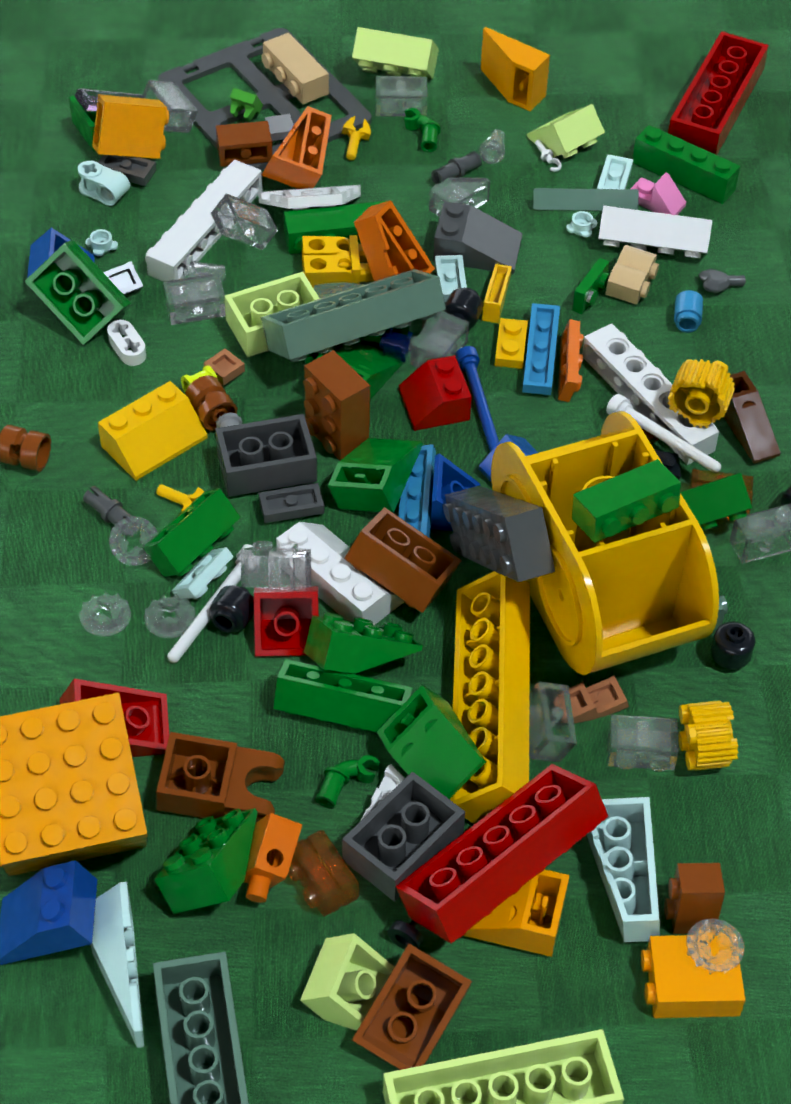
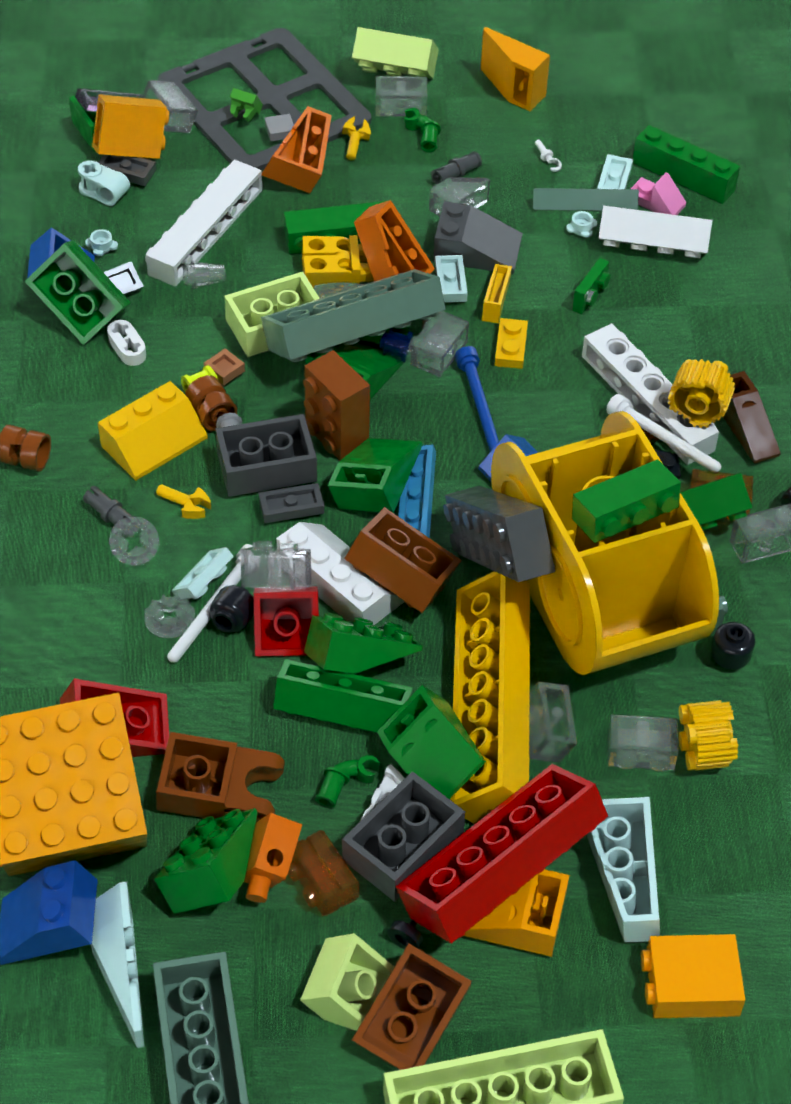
(102, 625): clear gear -> none
(192, 533): green brick -> none
(194, 298): clear brick -> none
(244, 142): dark orange brick -> none
(244, 221): clear brick -> none
(295, 68): tan brick -> none
(310, 197): white wing -> none
(436, 394): red slope -> none
(447, 479): blue slope -> none
(465, 304): black head -> none
(493, 147): clear cone -> none
(541, 349): dark azure plate -> none
(569, 131): yellowish green slope -> none
(570, 361): orange plate -> none
(597, 700): nougat slope -> none
(632, 275): tan brick -> none
(688, 311): dark azure brick -> none
(694, 895): dark orange brick -> none
(718, 281): dark grey rock -> none
(719, 92): red brick -> none
(728, 939): clear gear -> none

